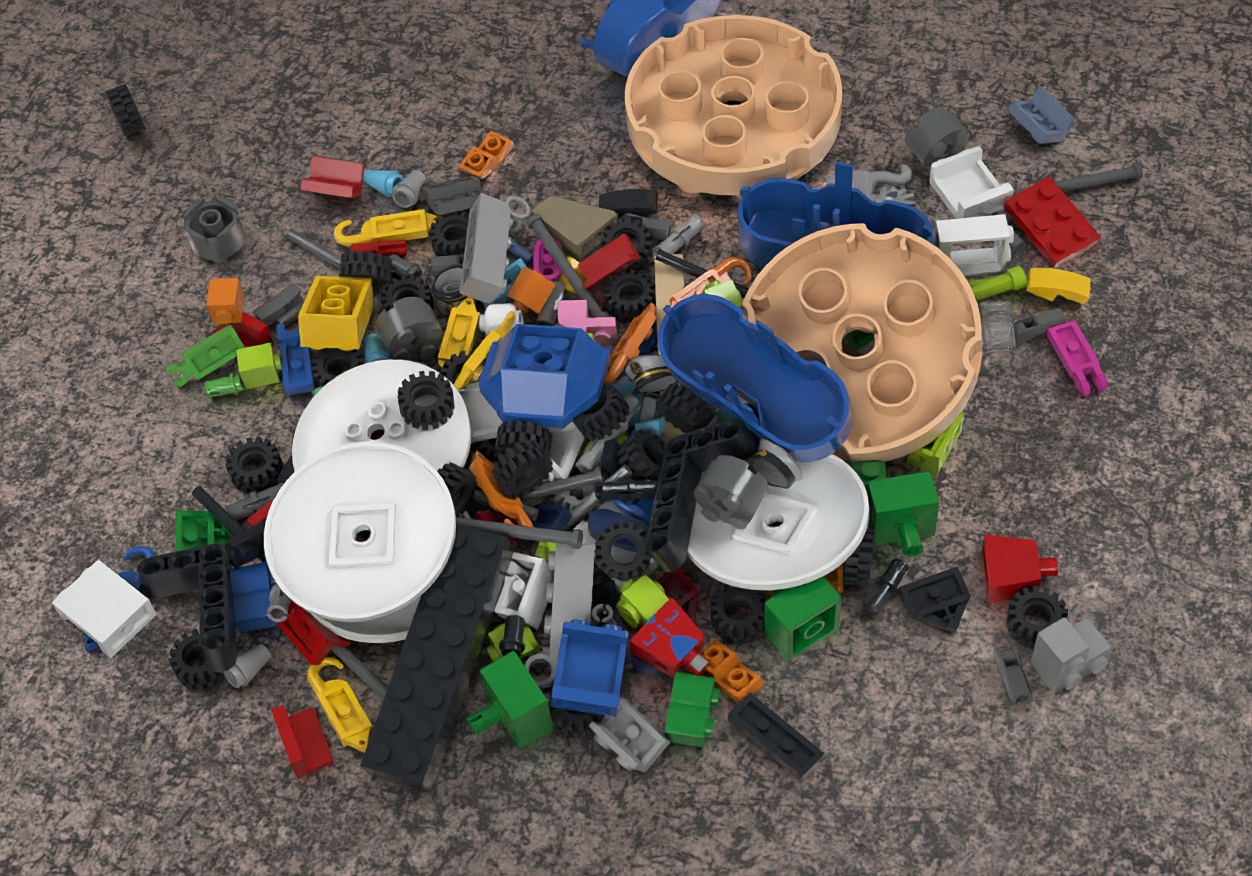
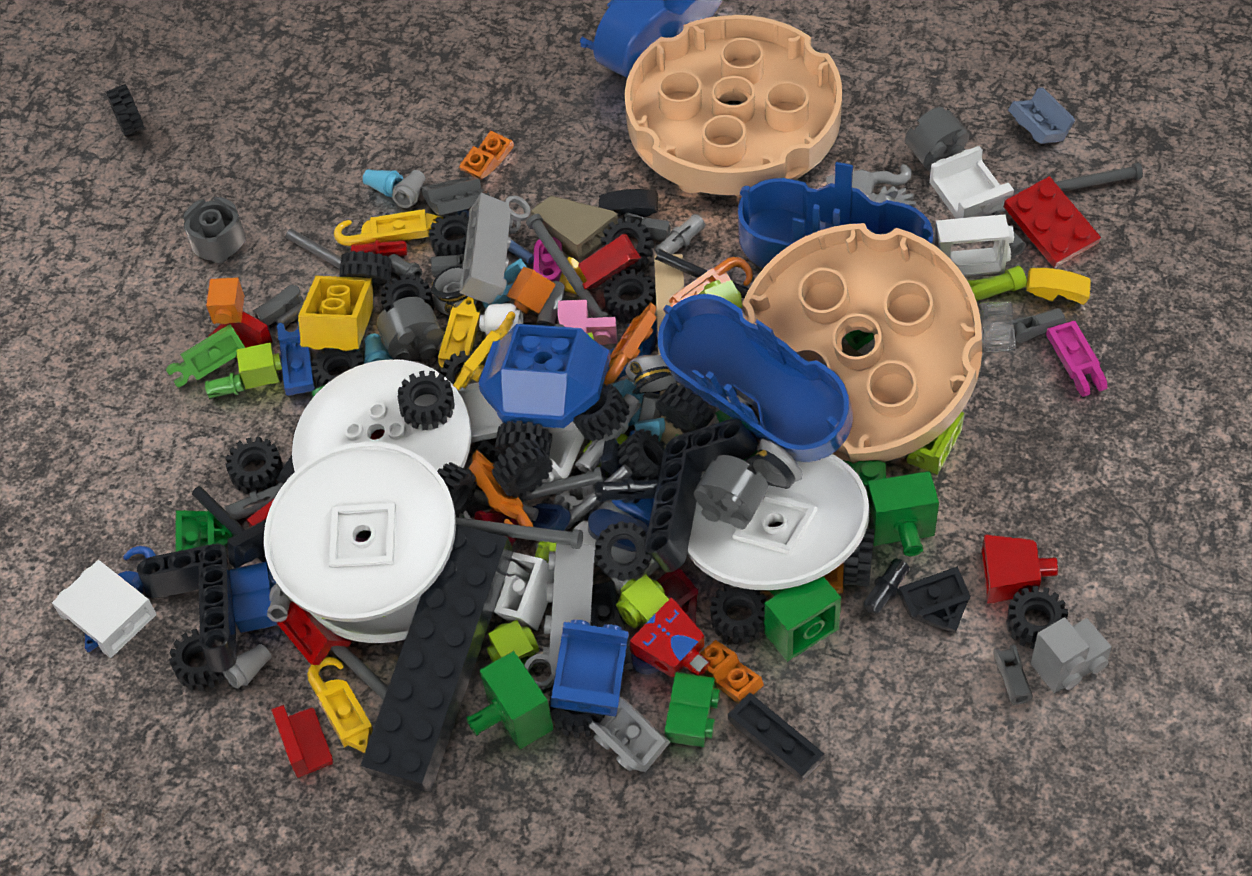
(334, 177): panel -> none
(513, 635): black pin -> none
(603, 617): dark grey pin -> none

